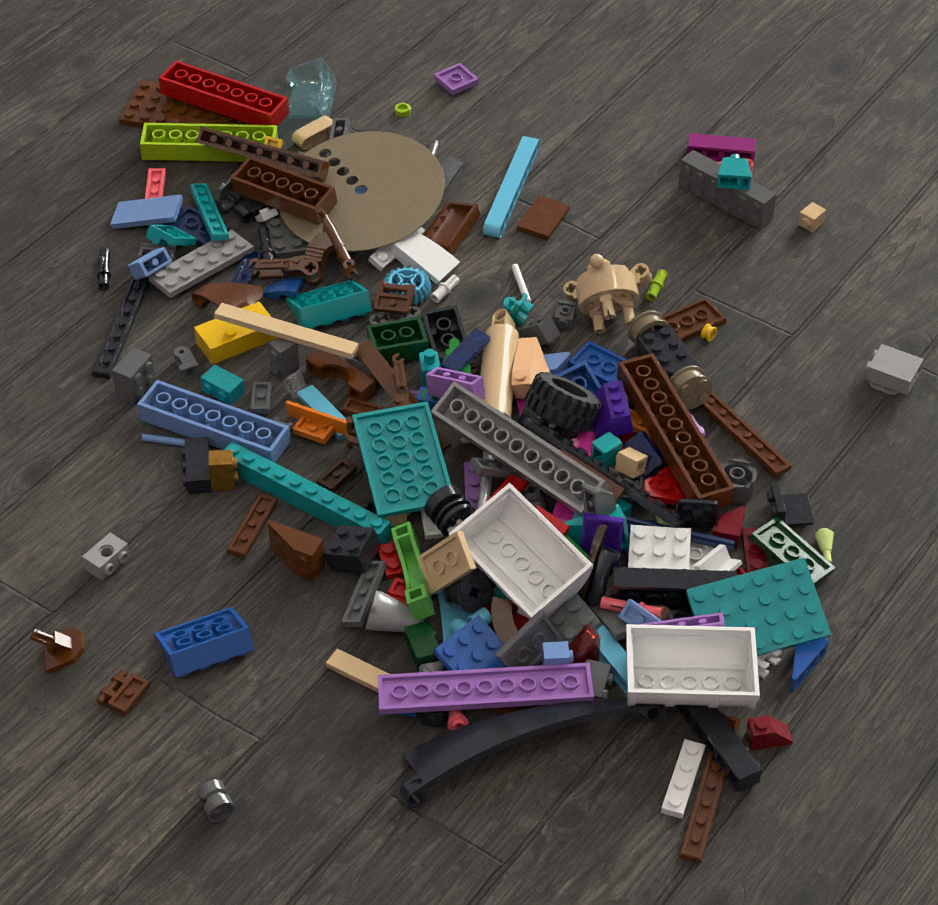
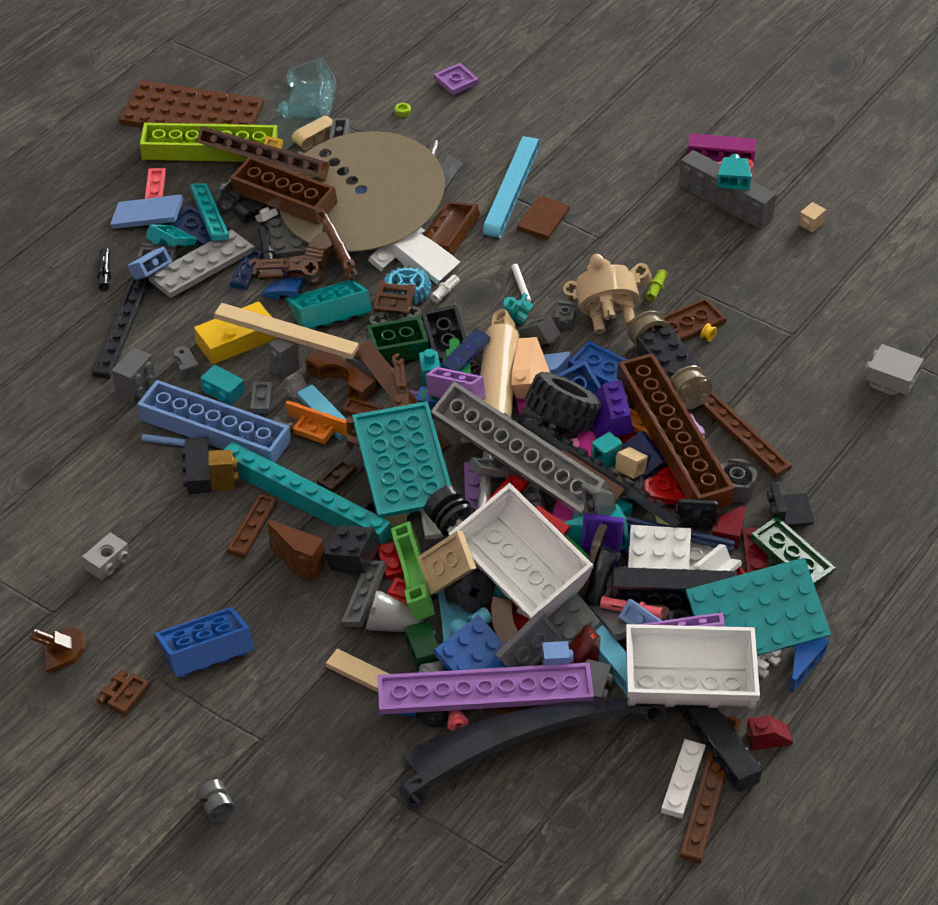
(223, 95): red brick -> none
(230, 293): reddish brown panel -> none
(824, 540): yellowish green cone -> none

